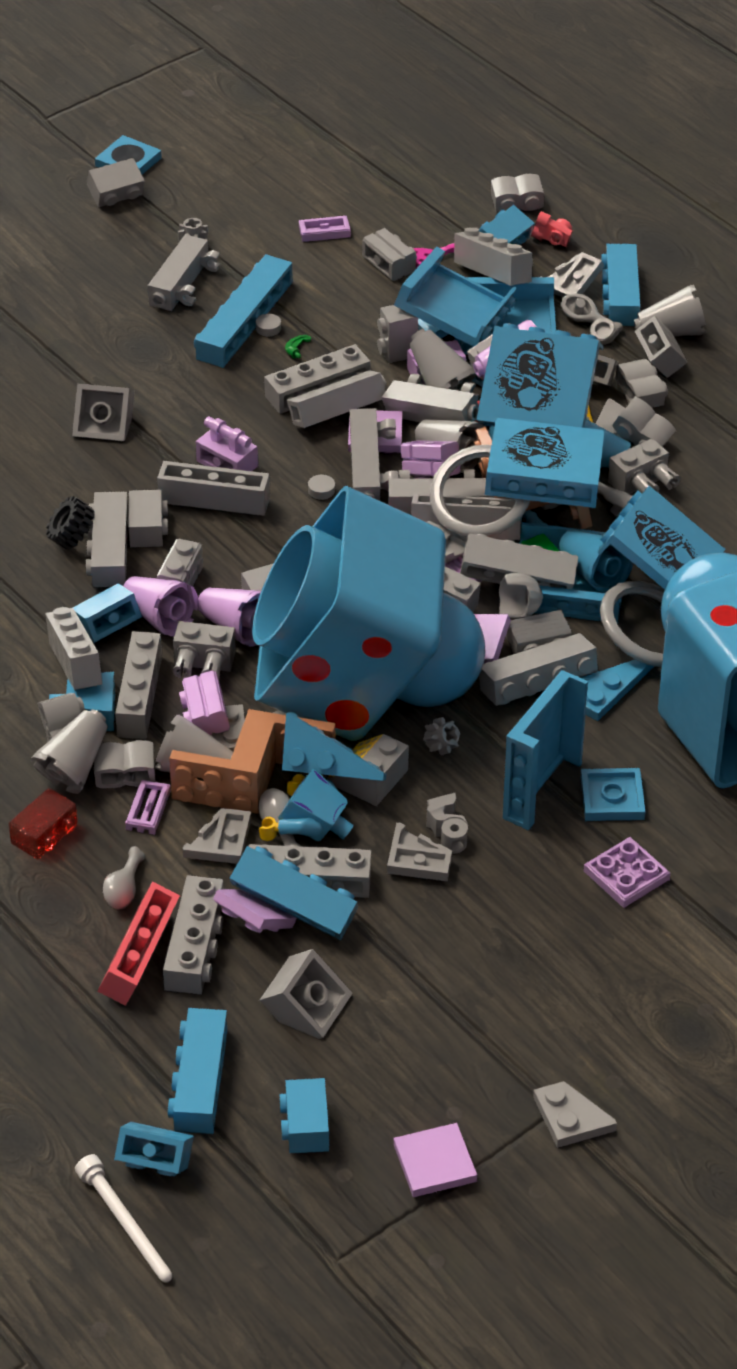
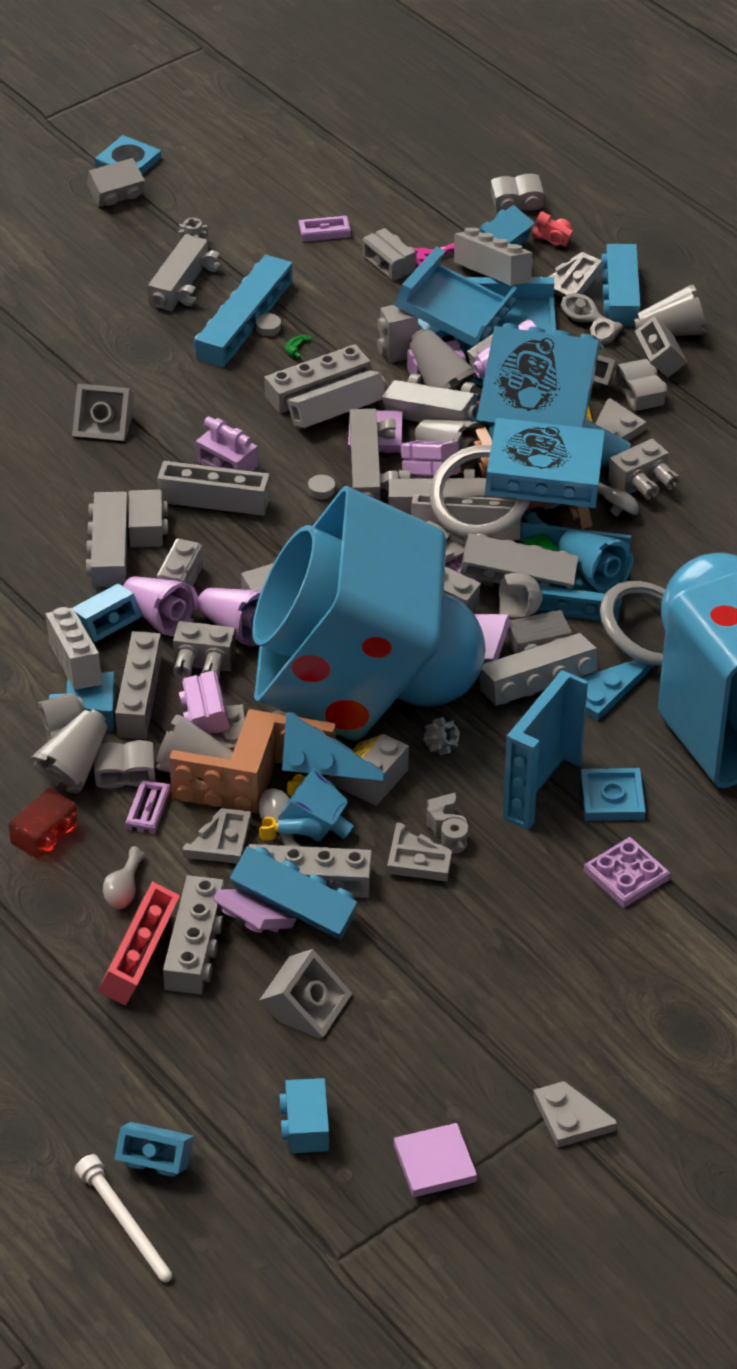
(70, 522): black tyre -> none
(199, 1071): dark azure brick -> none
(641, 423): light grey brick -> none
(657, 536): dark azure panel -> none

